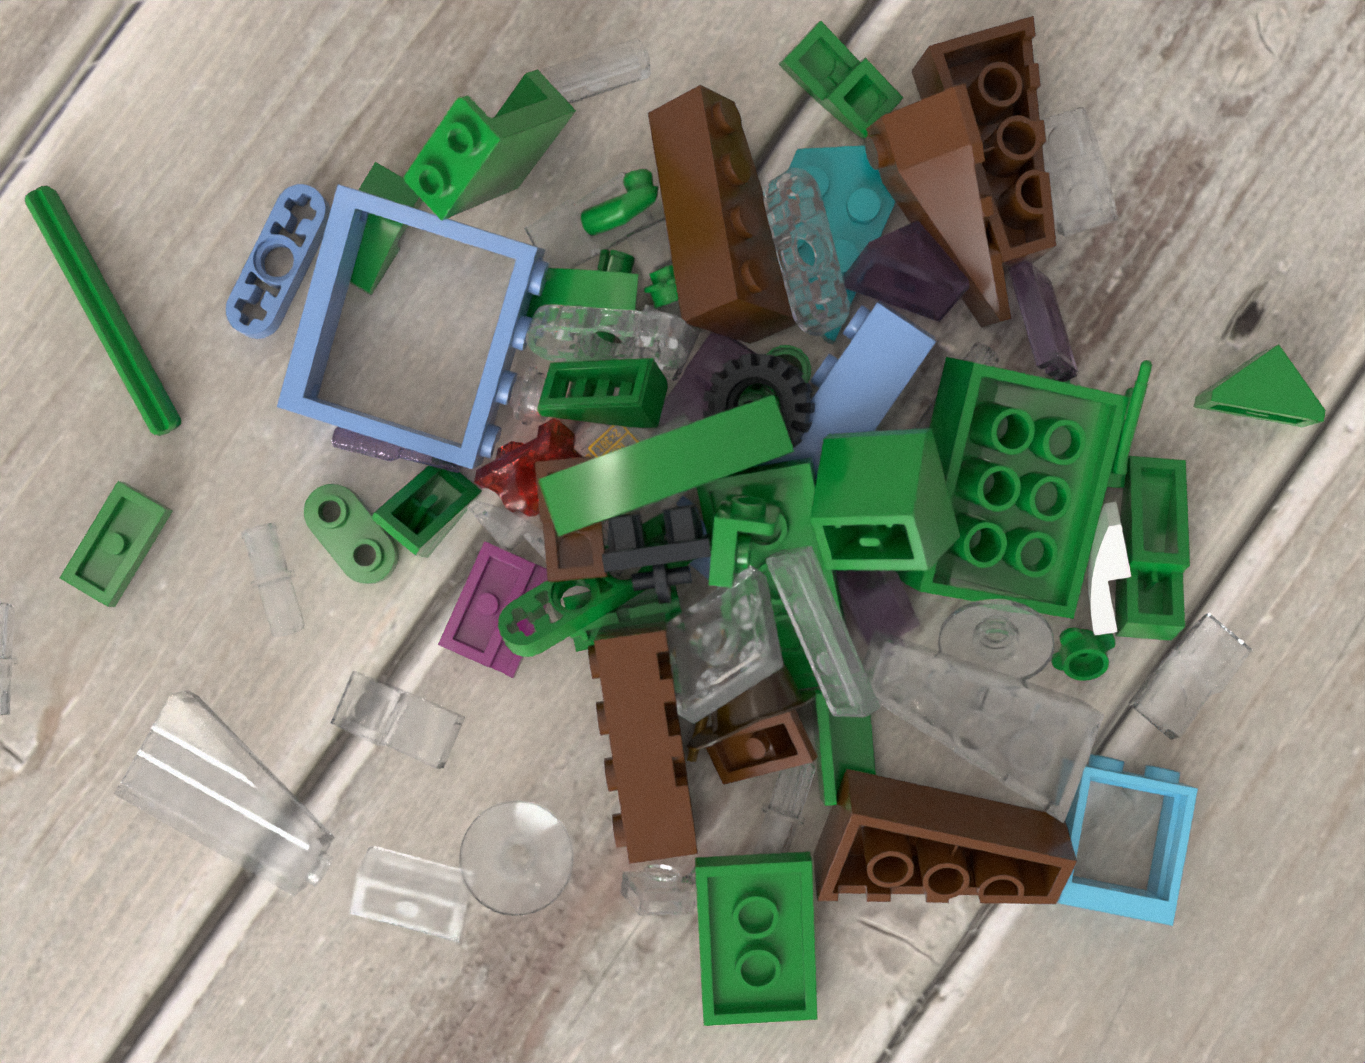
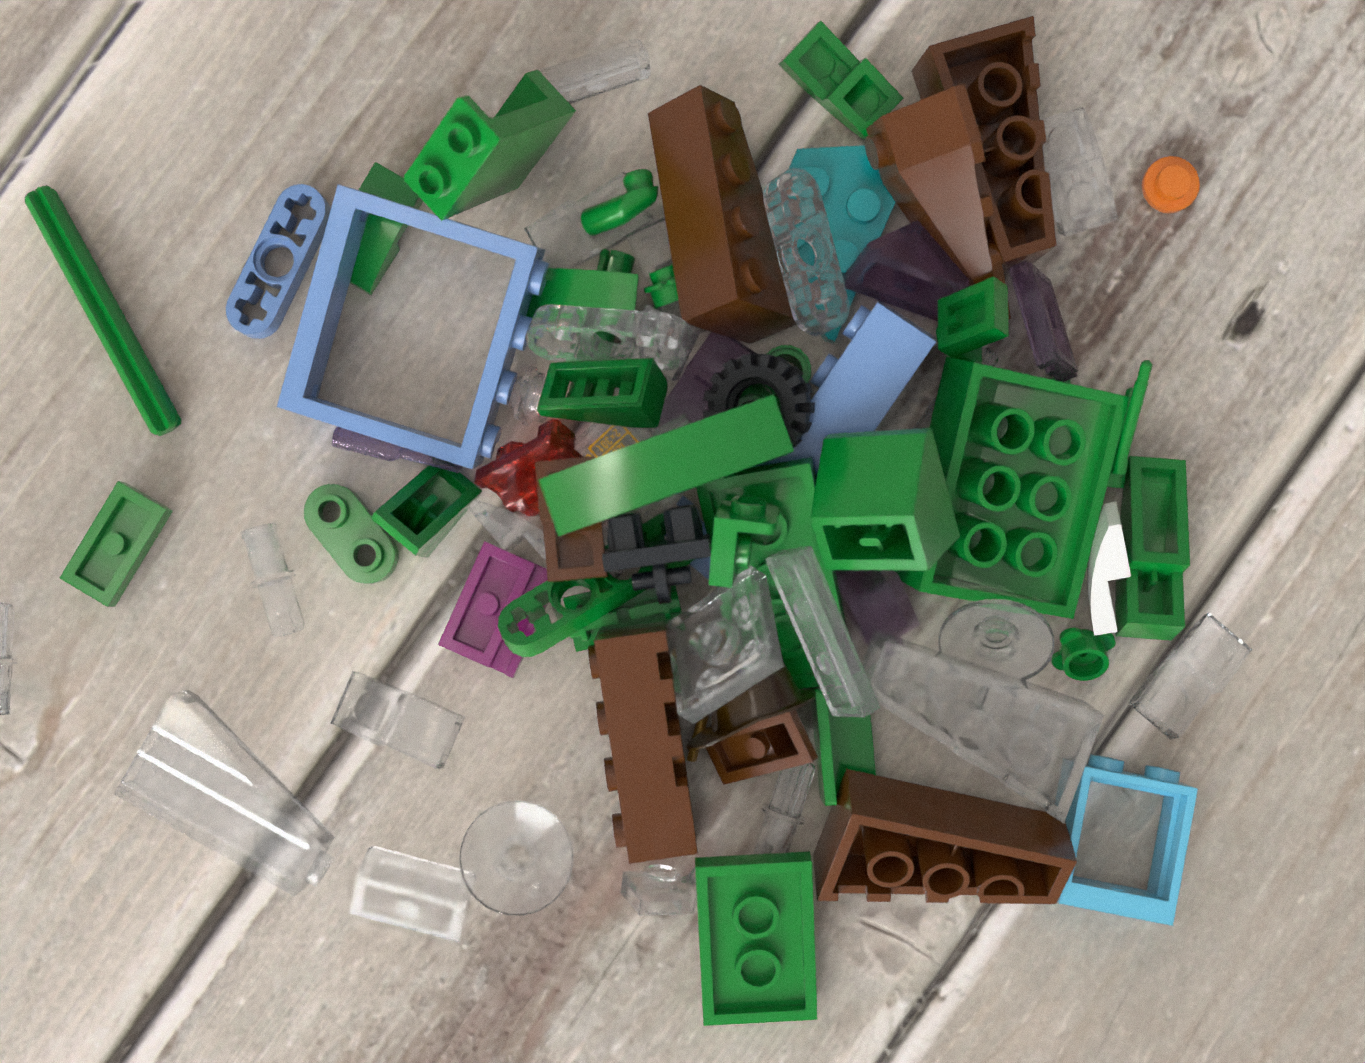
(973, 319): none -> green bracket
(1170, 184): none -> orange plate
(1265, 390): green slope -> none

